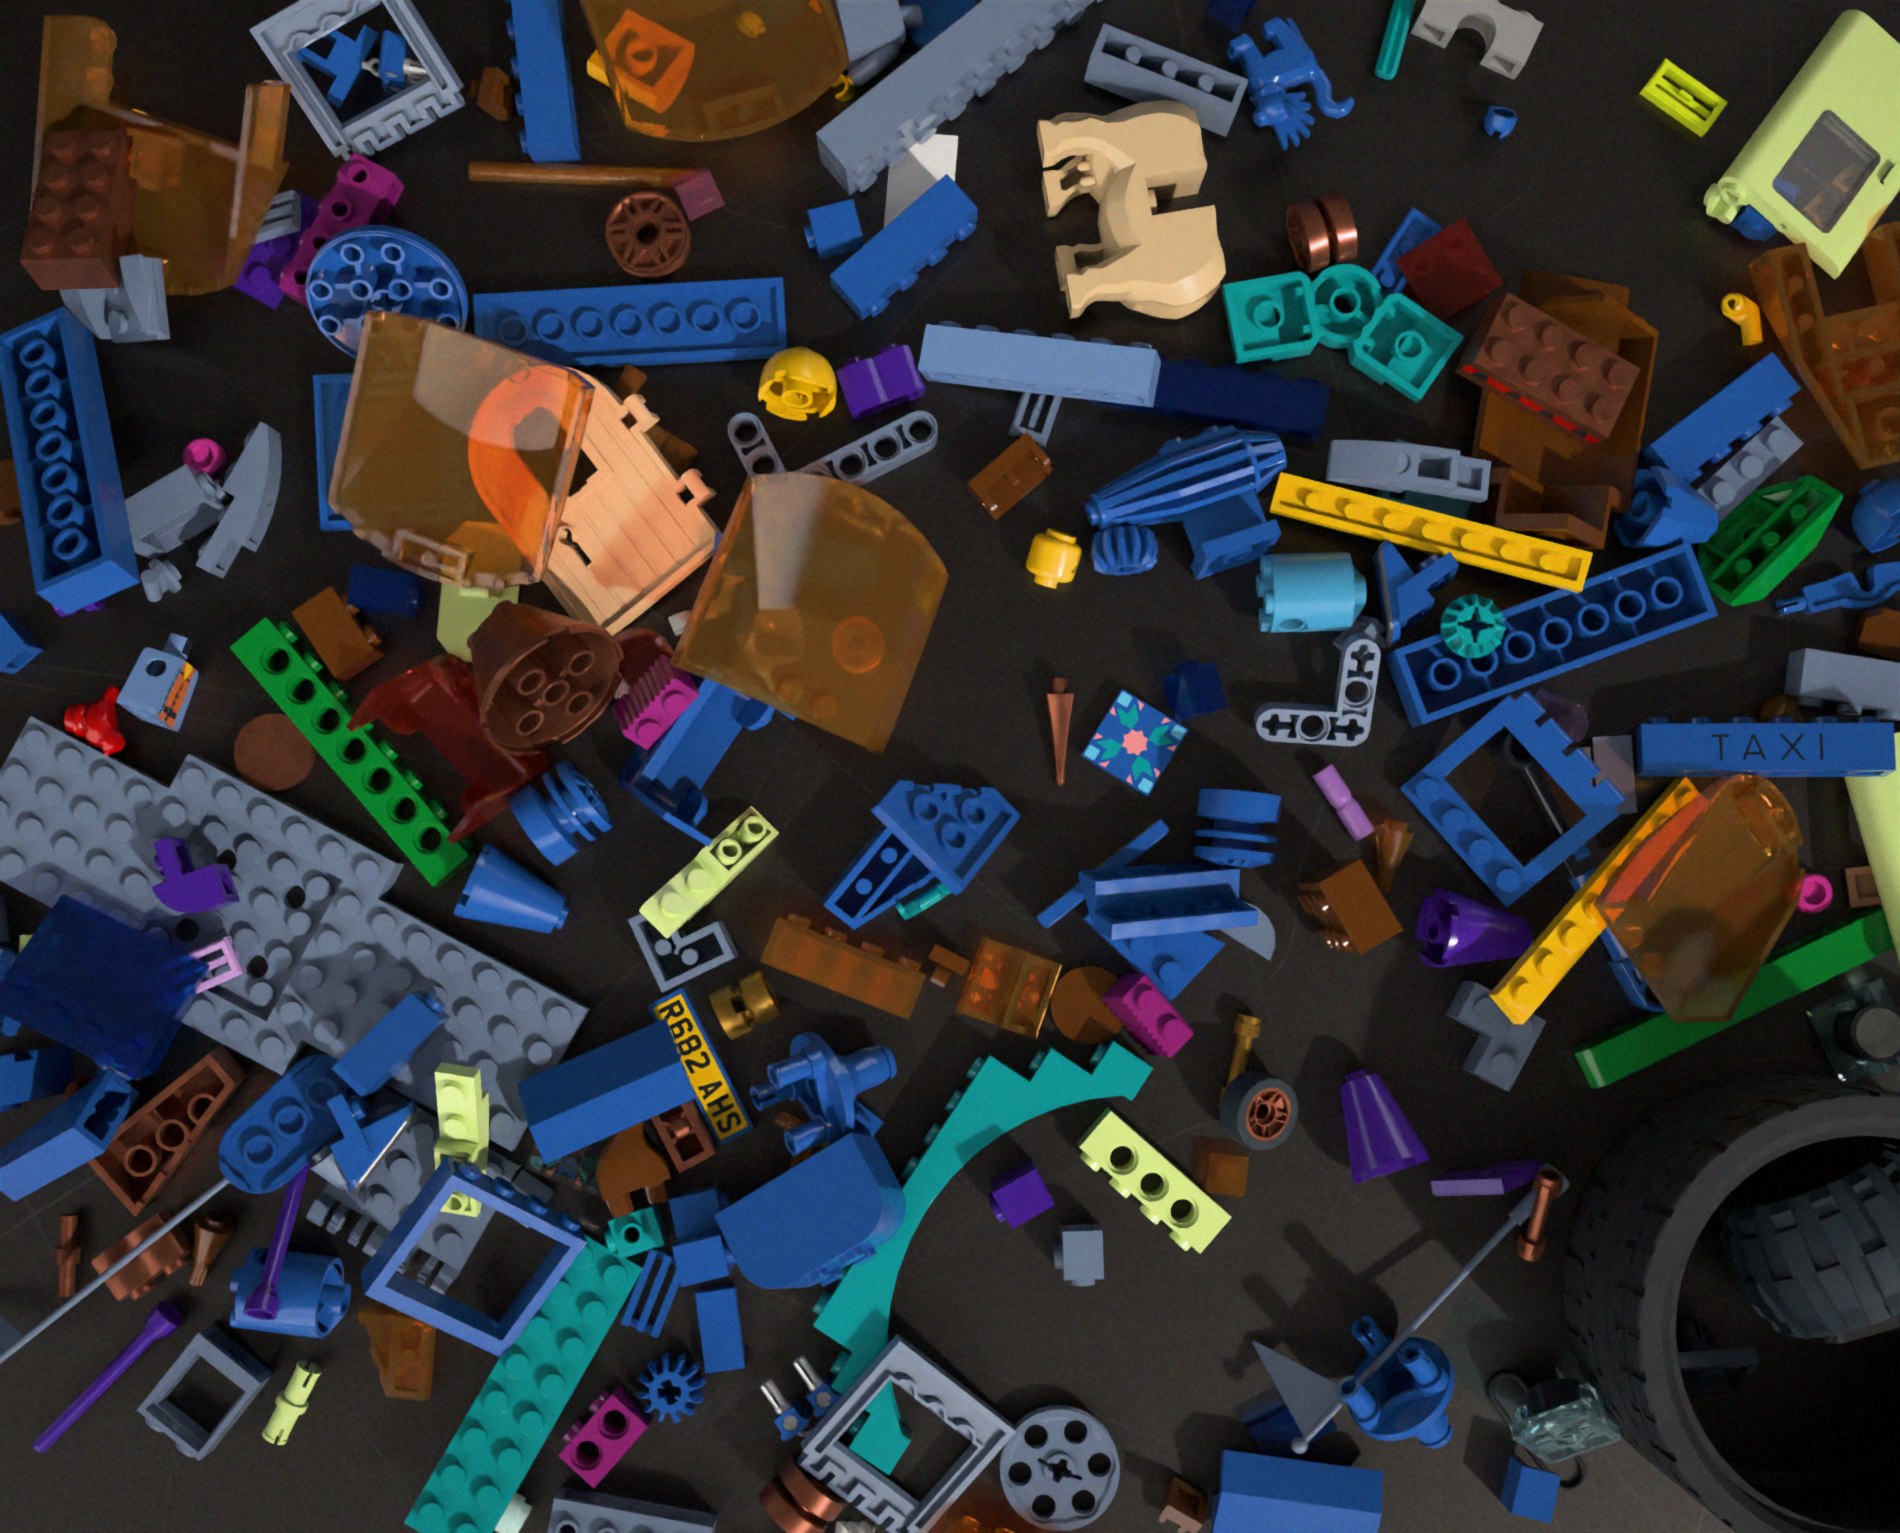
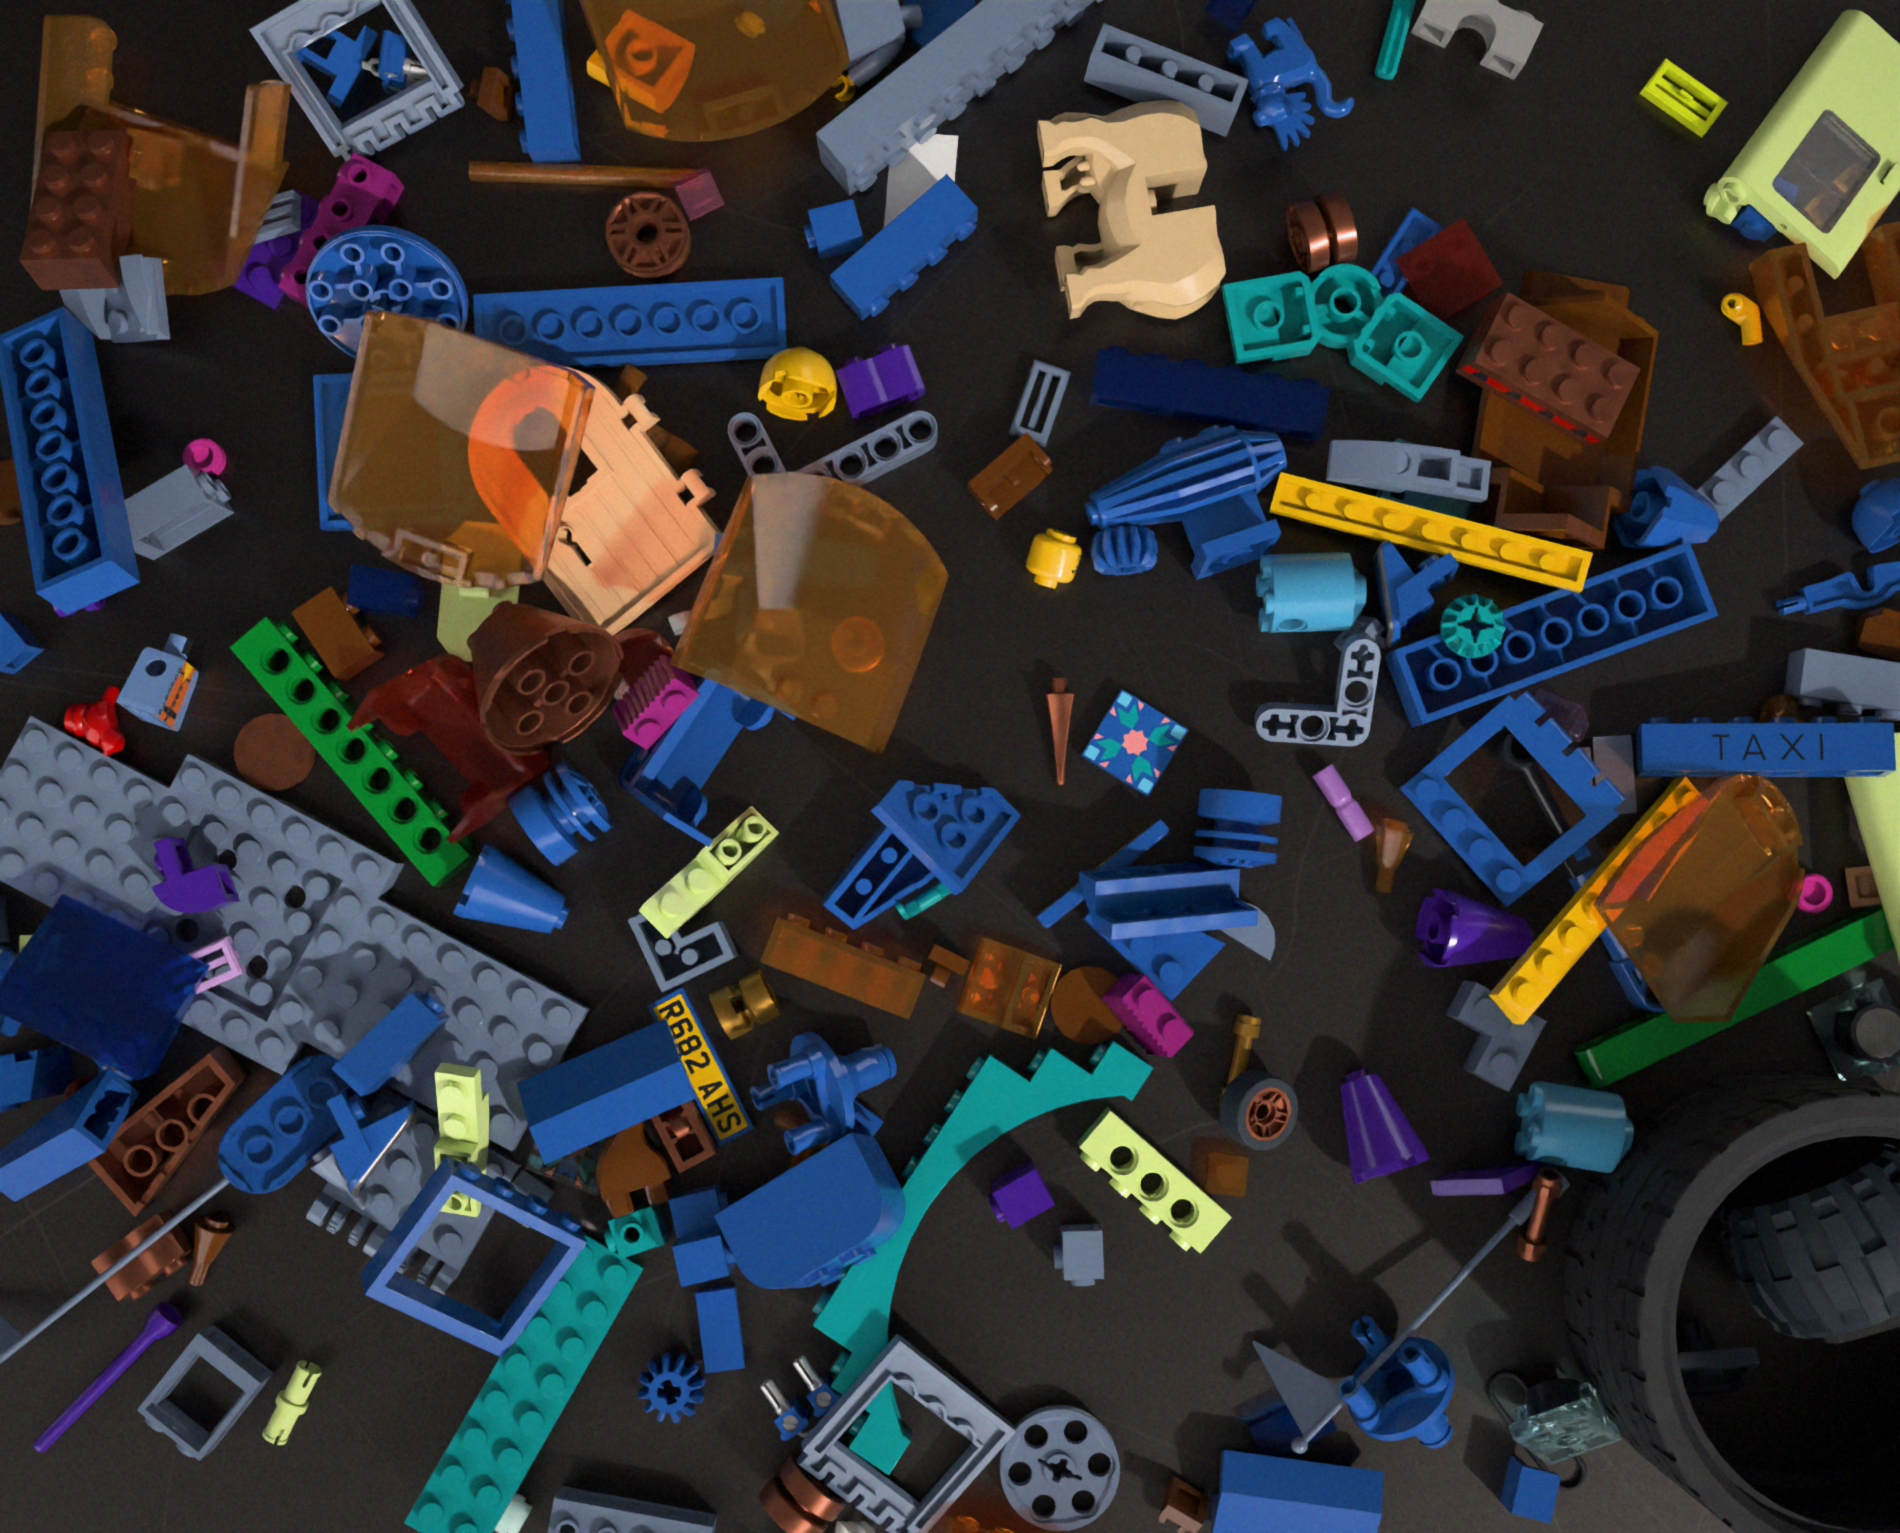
(67, 1255): copper bar -> none
(160, 579): sand blue plate -> none
(255, 488): sand blue slope -> none
(264, 1300): dark purple piece -> none
(309, 1292): blue cylinder -> none
(402, 1352): clear orange wing -> none
(611, 1439): magenta brick -> none
(642, 1324): blue tile -> none
(1040, 364): medium blue brick -> none
(1194, 691): clear blue brick -> none
(1348, 907): reddish brown brick -> none
(1500, 120): blue hinge -> none
(1573, 1127): none -> dark azure cylinder
(1722, 419): blue brick -> none
(1766, 538): green wedge -> none

